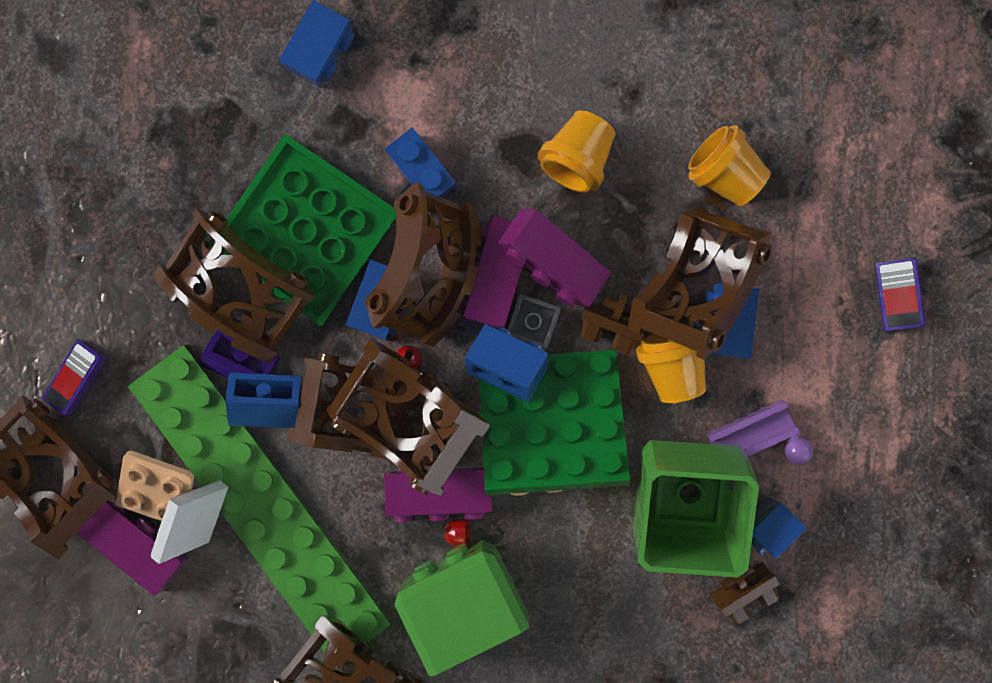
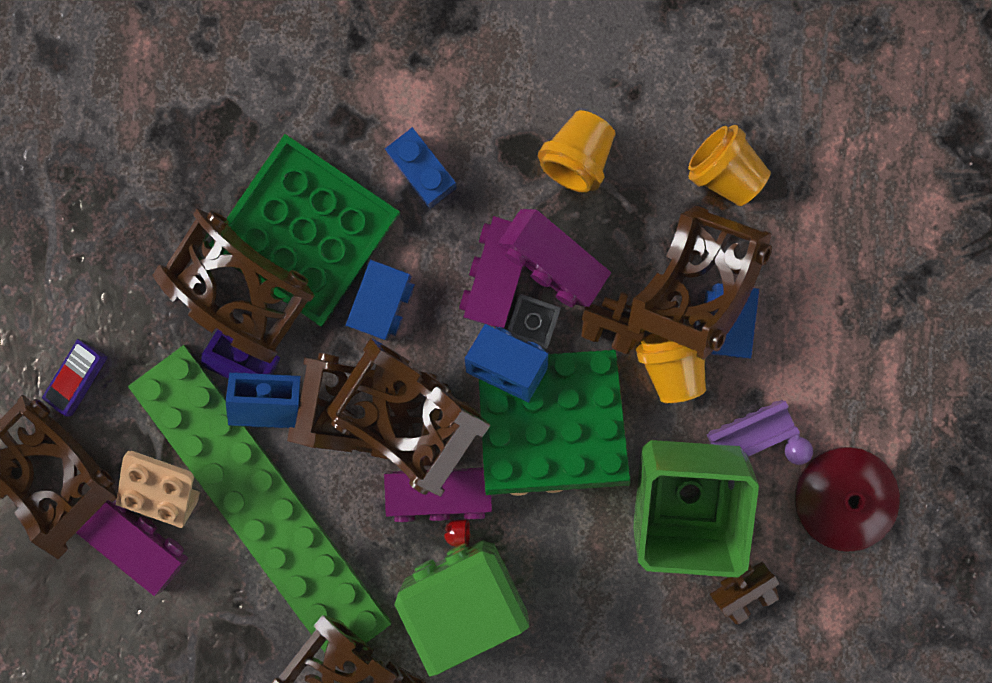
(188, 521): white tile -> none
(317, 44): blue brick -> none
(401, 283): reddish brown fence -> none
(416, 359): red hinge -> none
(774, 528): blue brick -> none
(824, 496): none -> dark red dish
(900, 294): slope -> none

